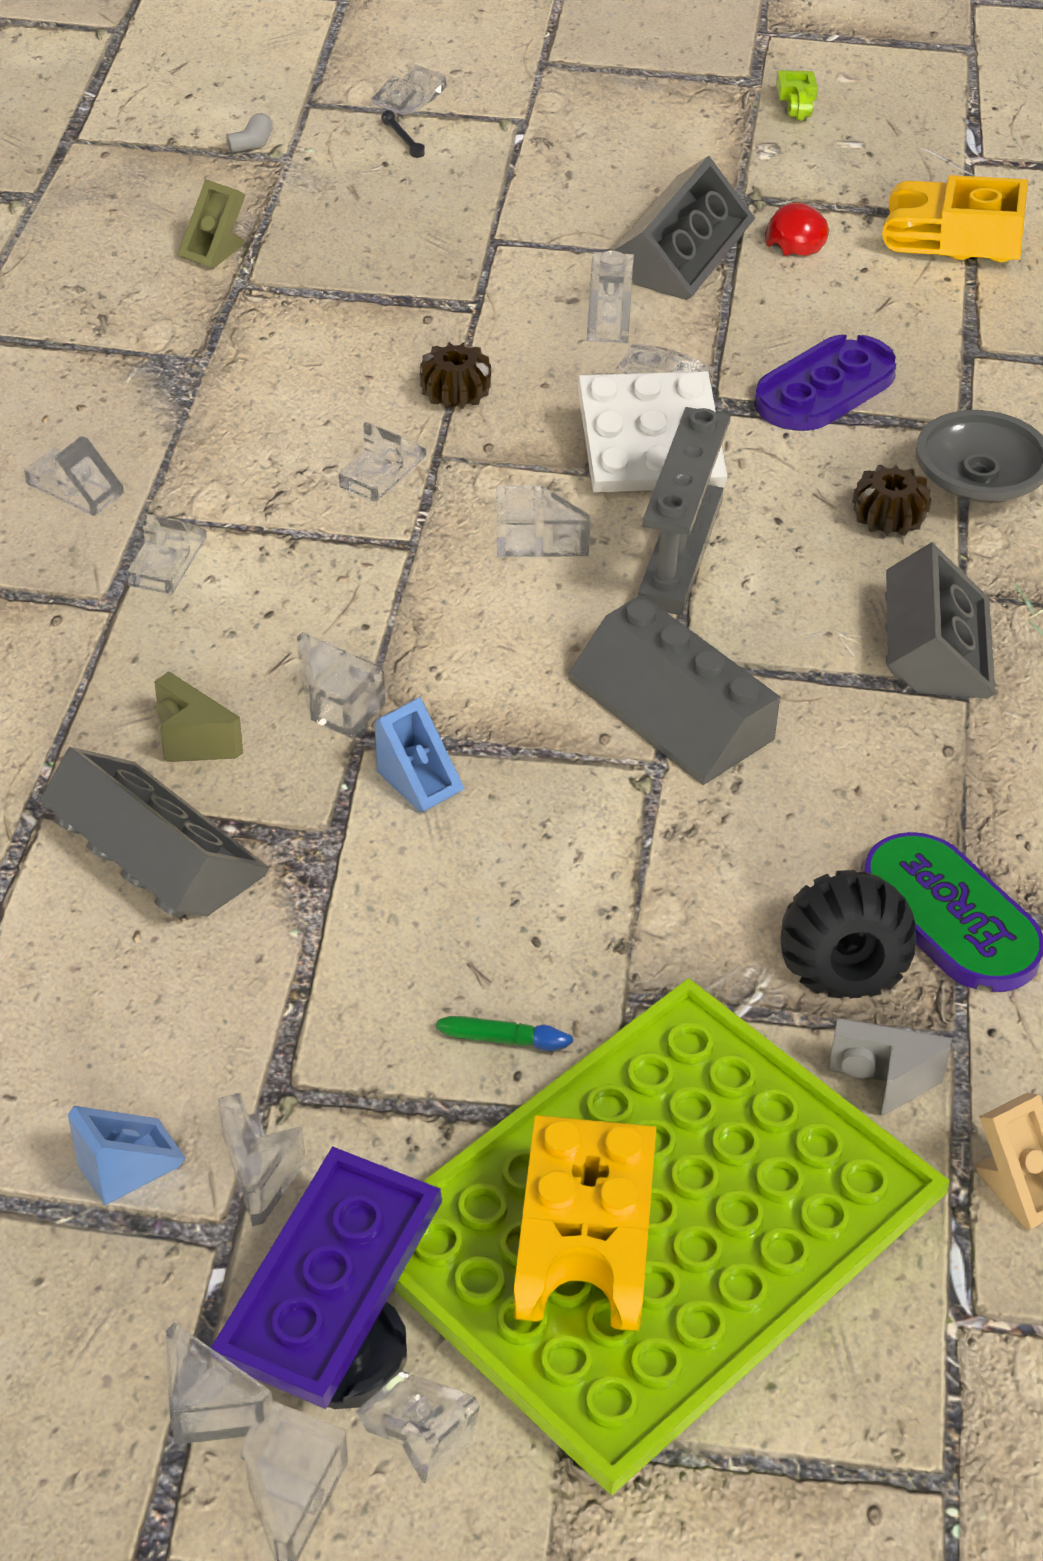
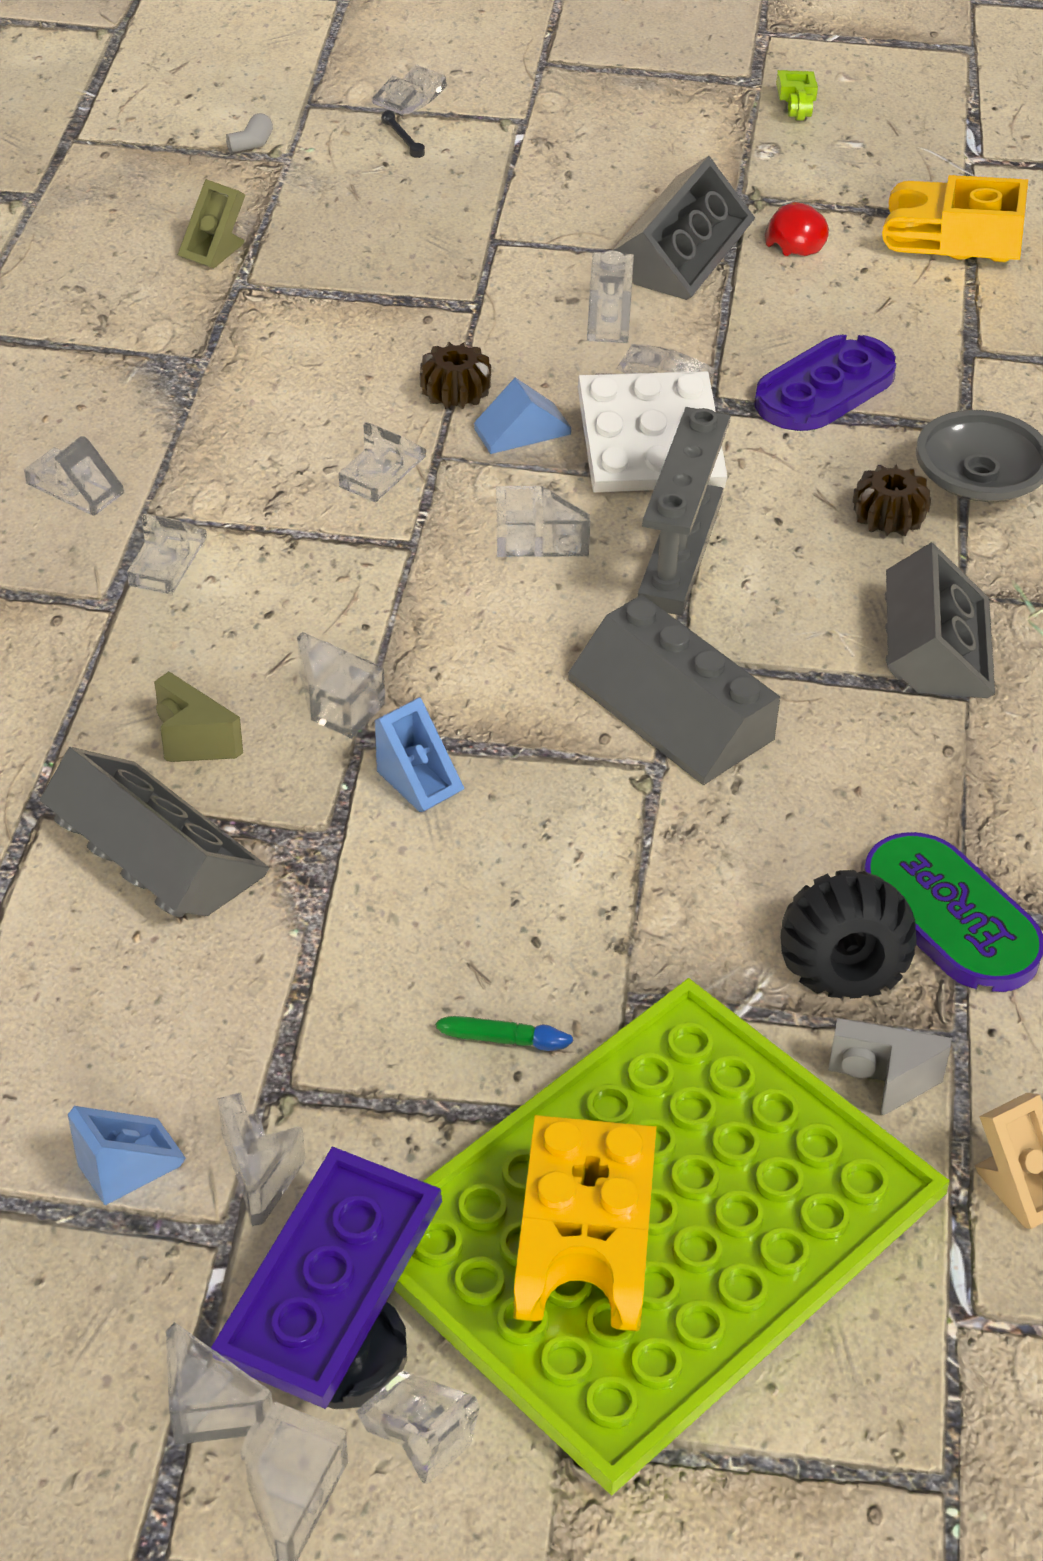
(519, 419): none -> medium blue slope

